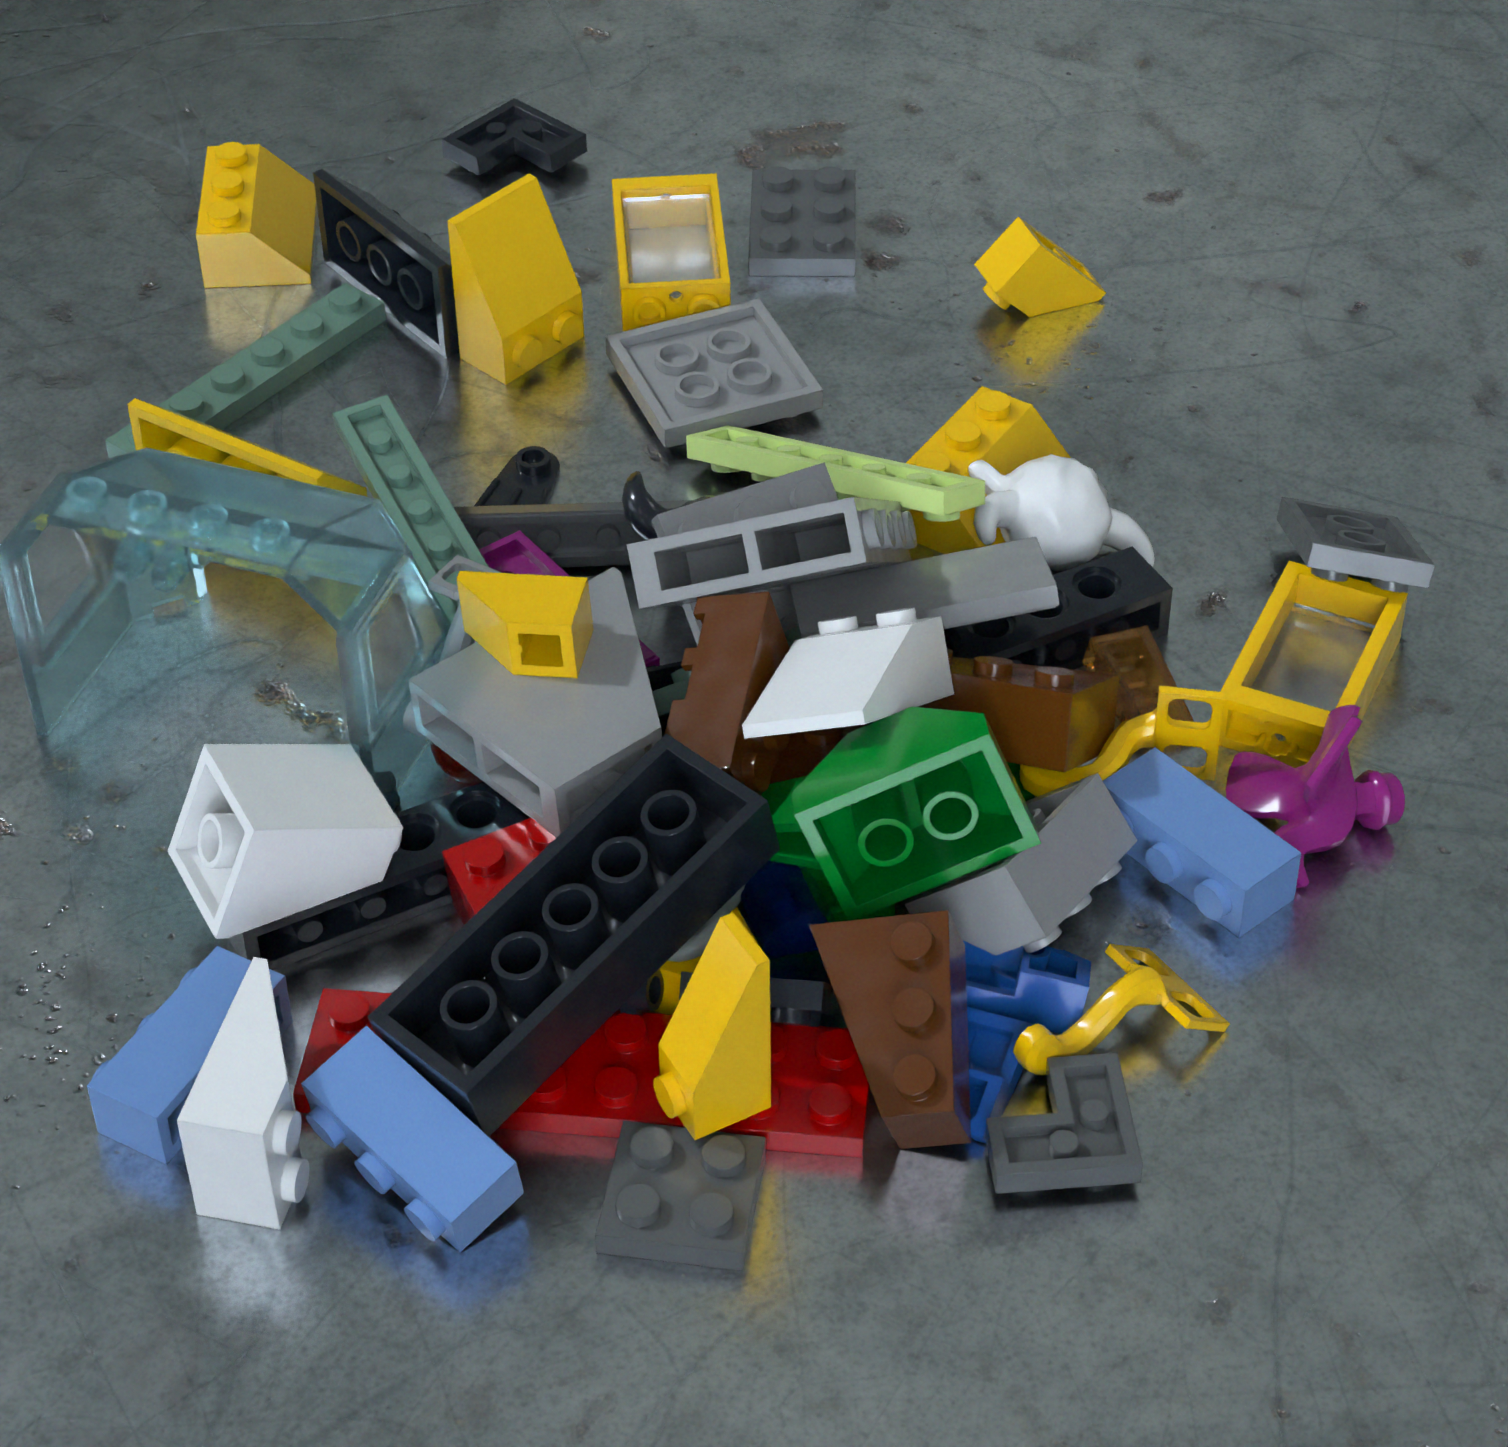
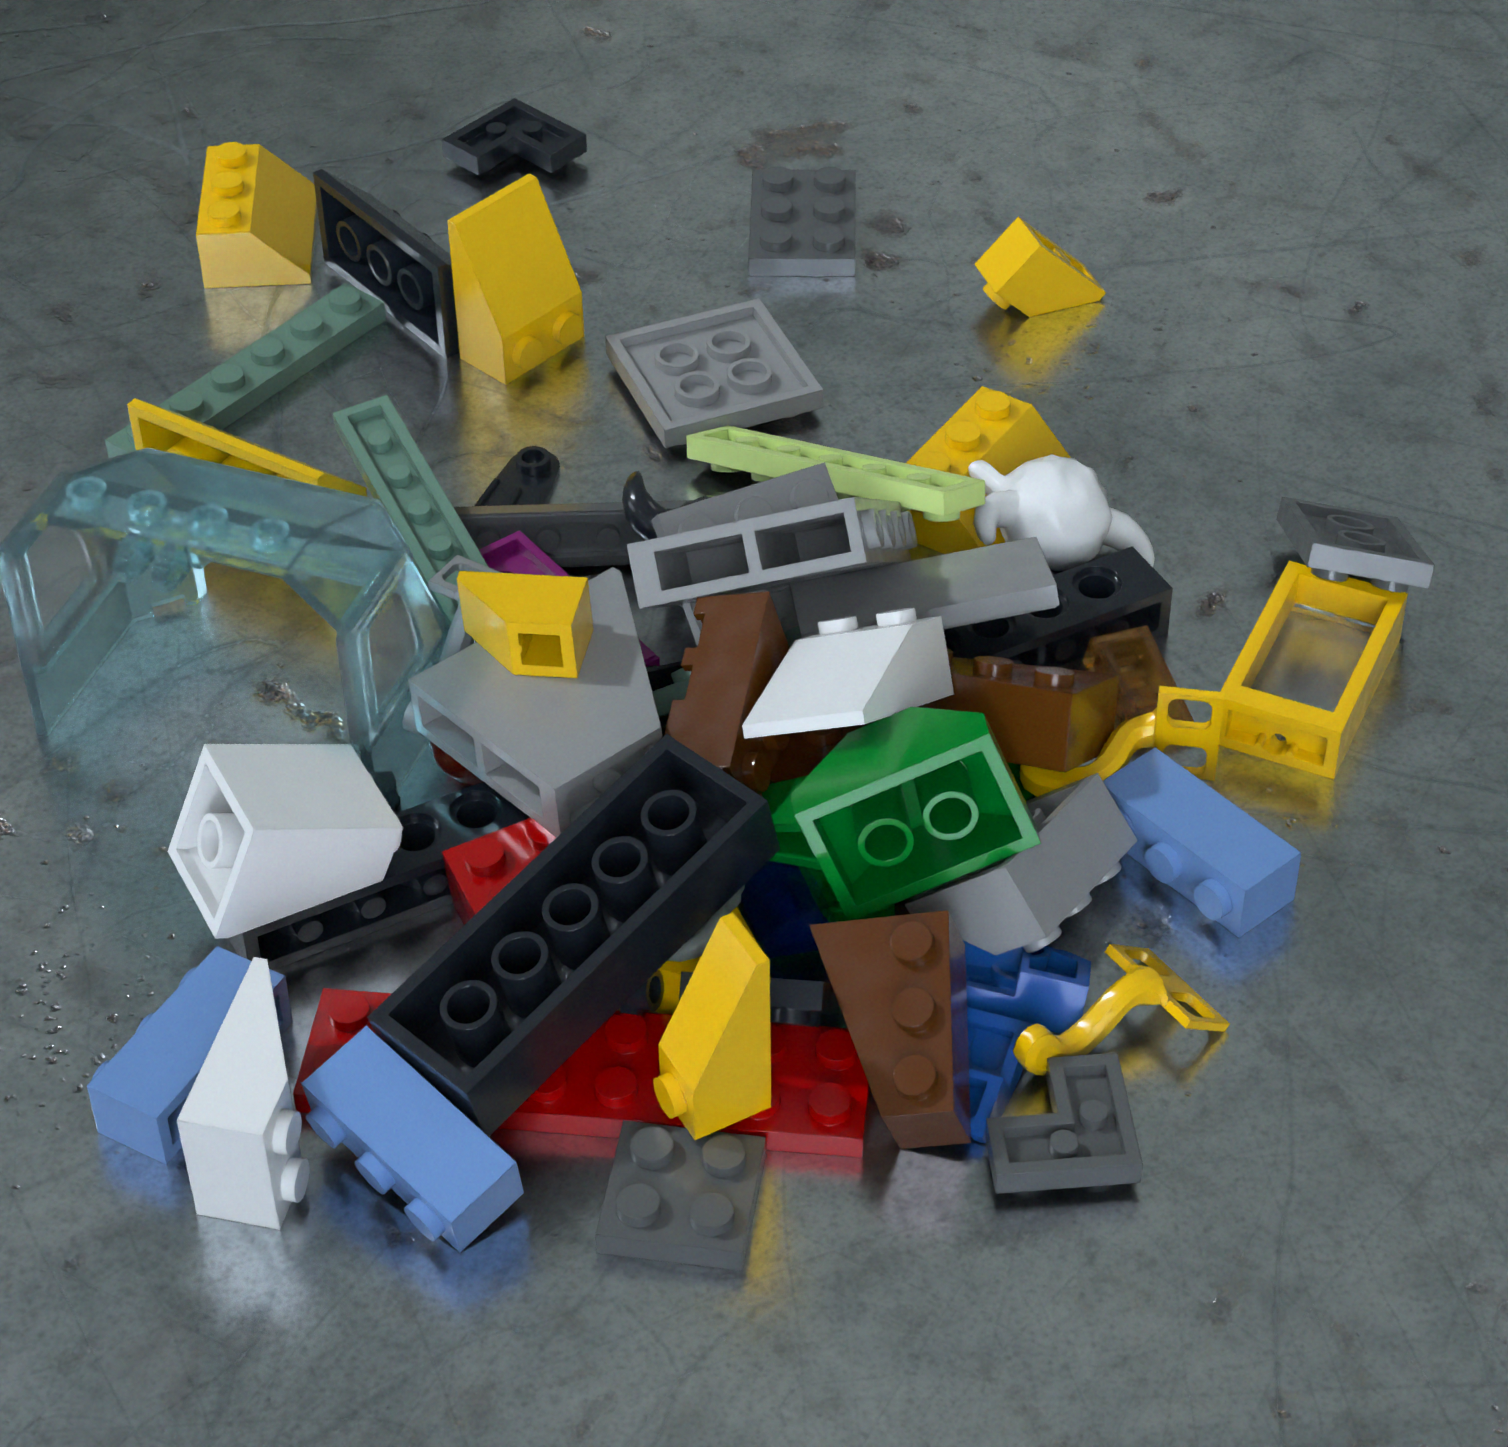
(669, 248): window -> none
(1318, 797): magenta animal -> none

